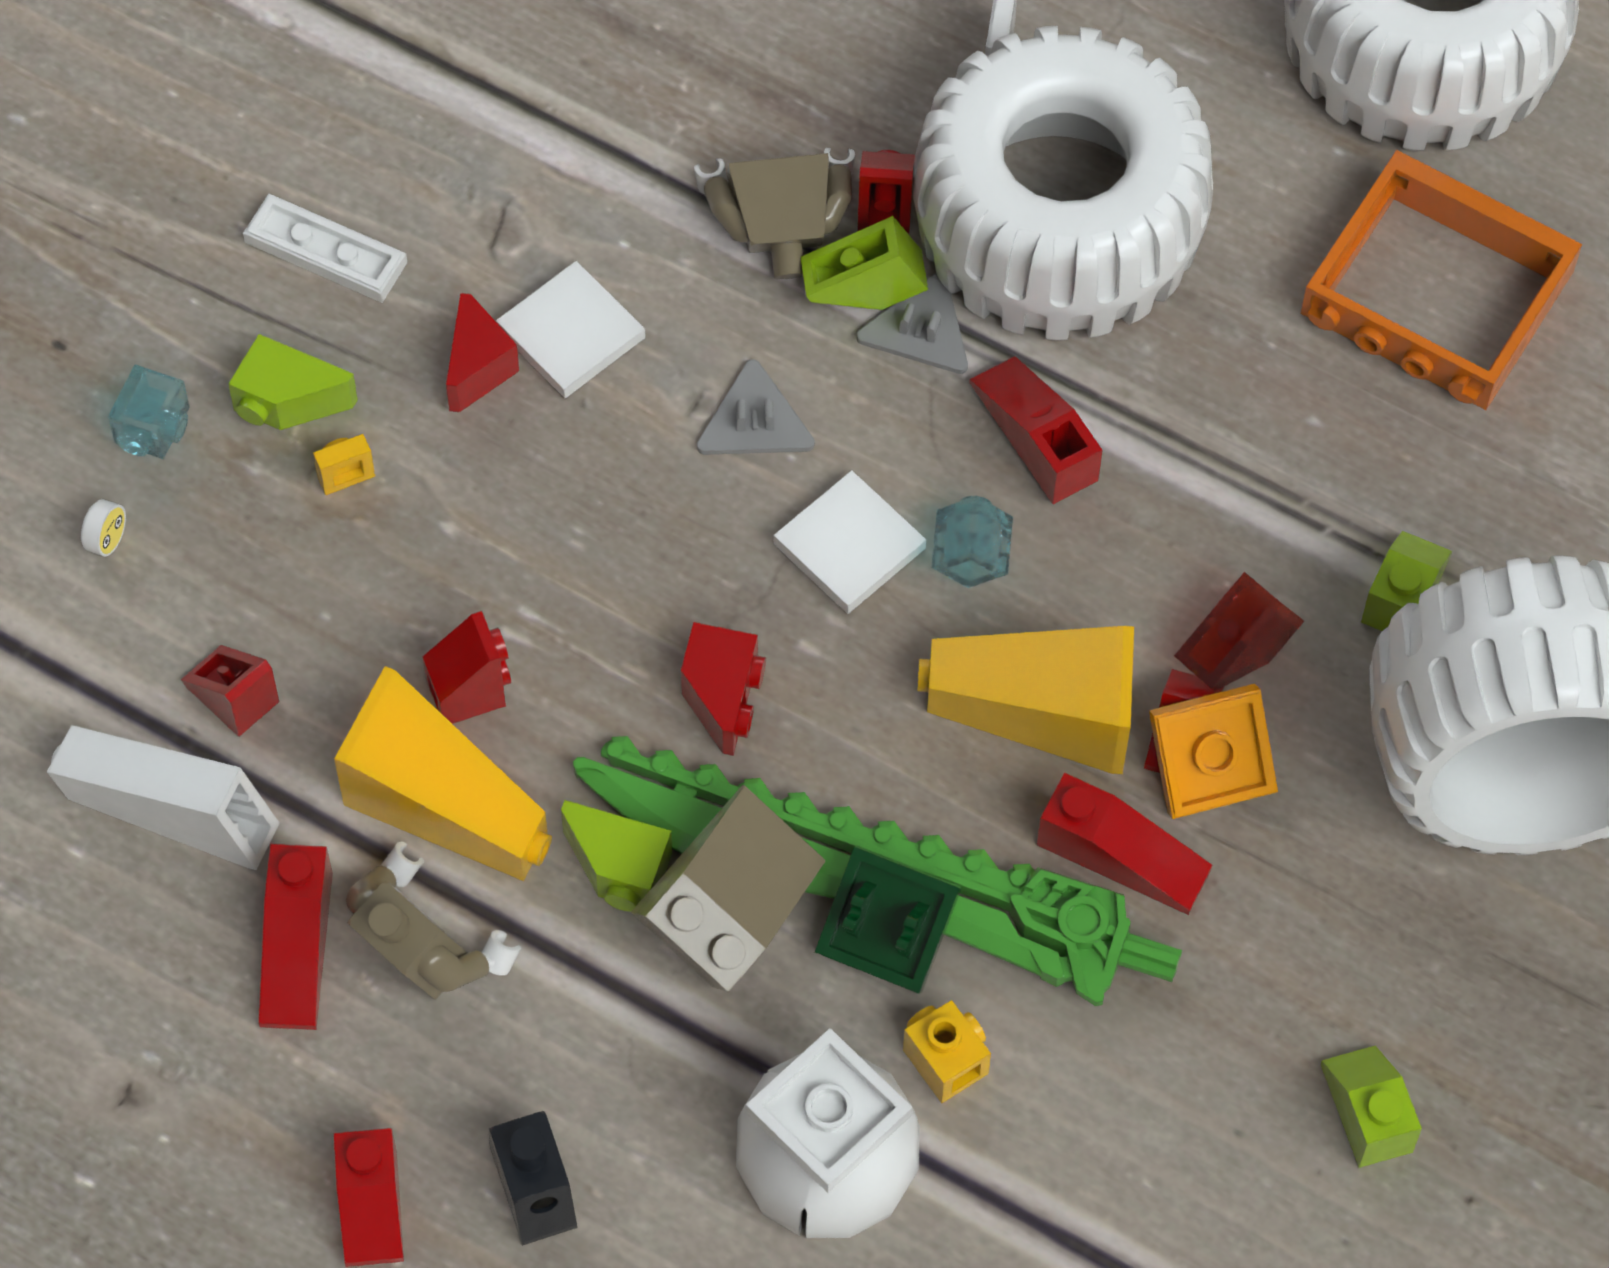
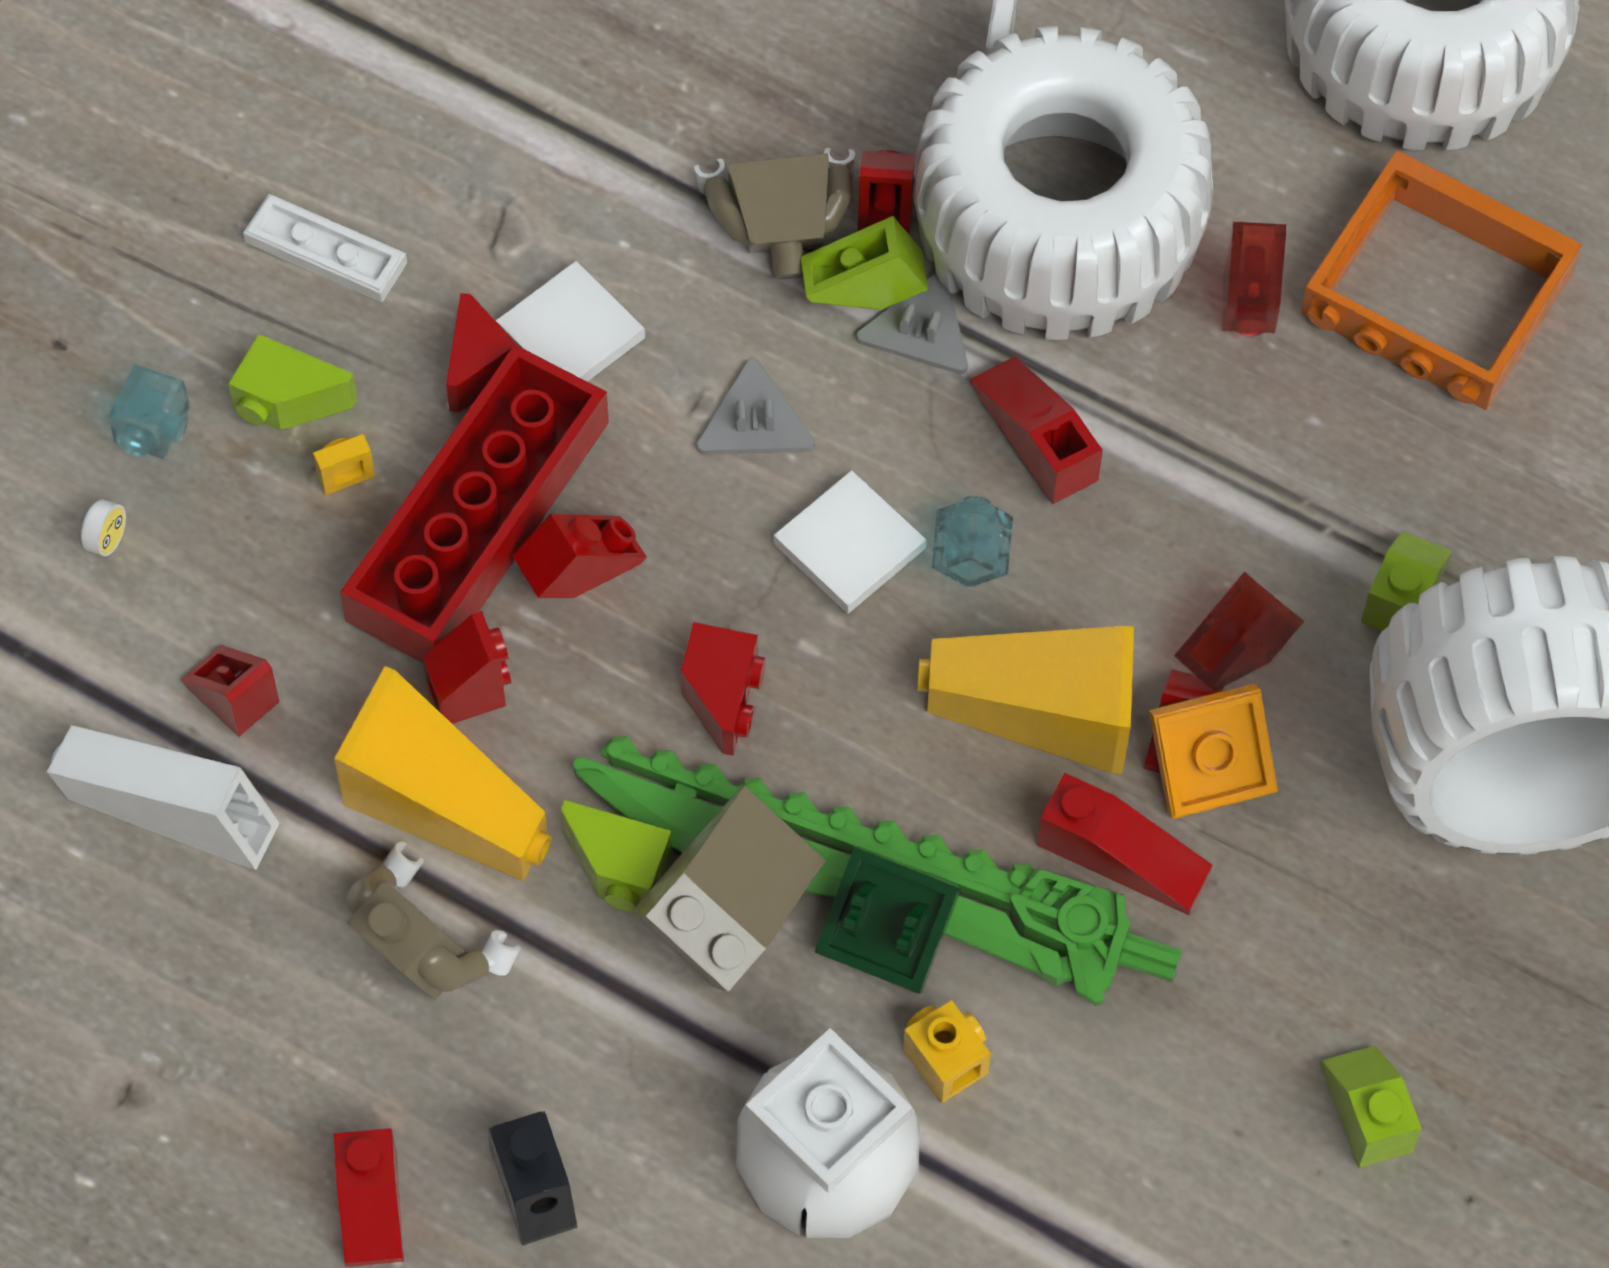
(294, 935): red slope -> none
(475, 504): none -> red brick
(577, 554): none -> red slope
(1253, 278): none -> clear red slope

